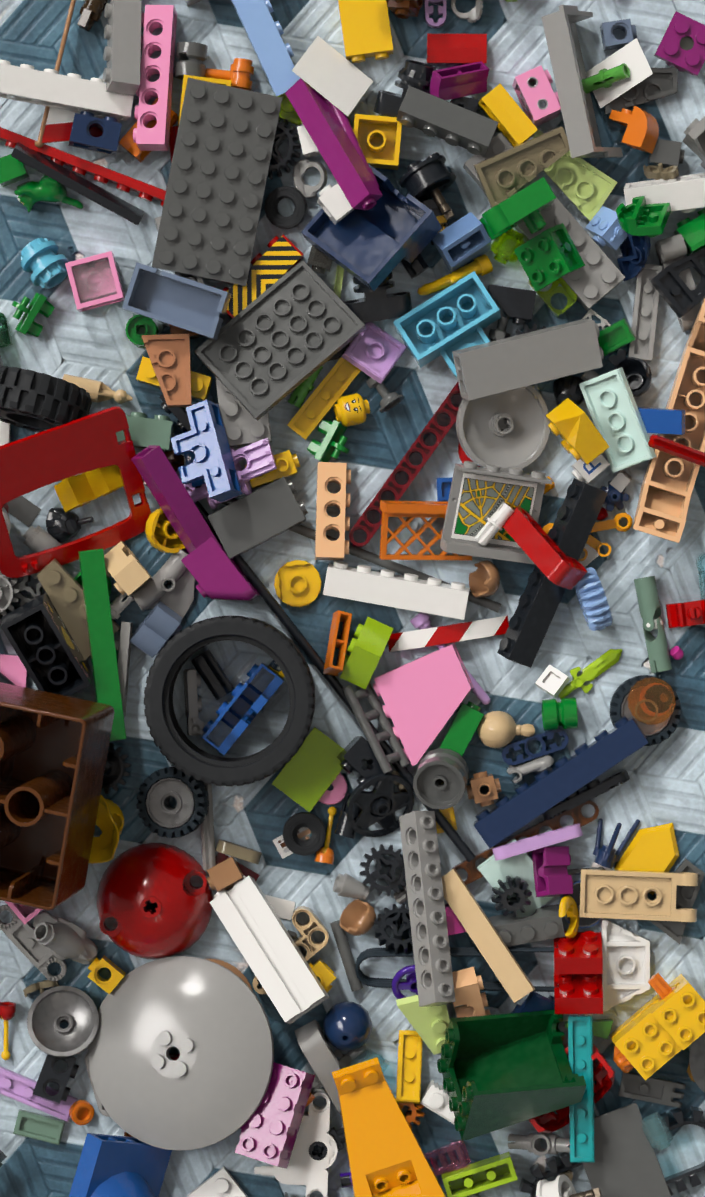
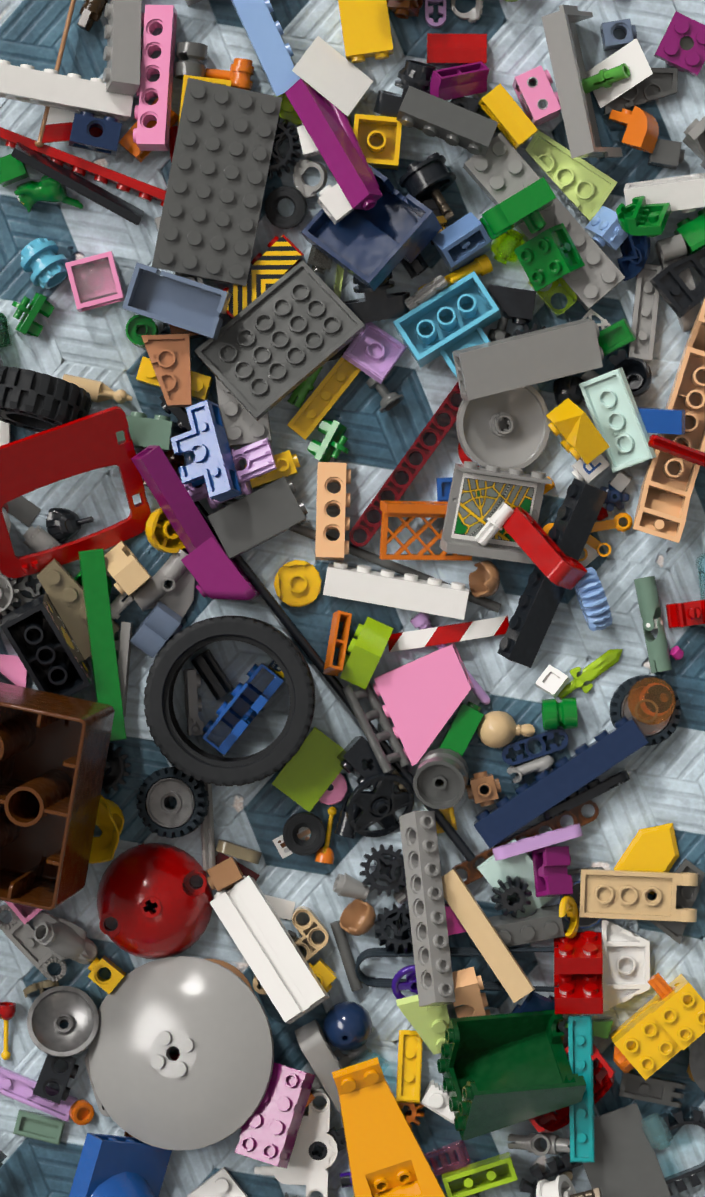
(88, 486): yellow brick -> none
(351, 409): yellow head -> none
(426, 292): none -> light grey axle
(515, 167): dark tan wing -> none
(606, 855): dark blue plant -> none
(657, 172): dark tan piece -> none

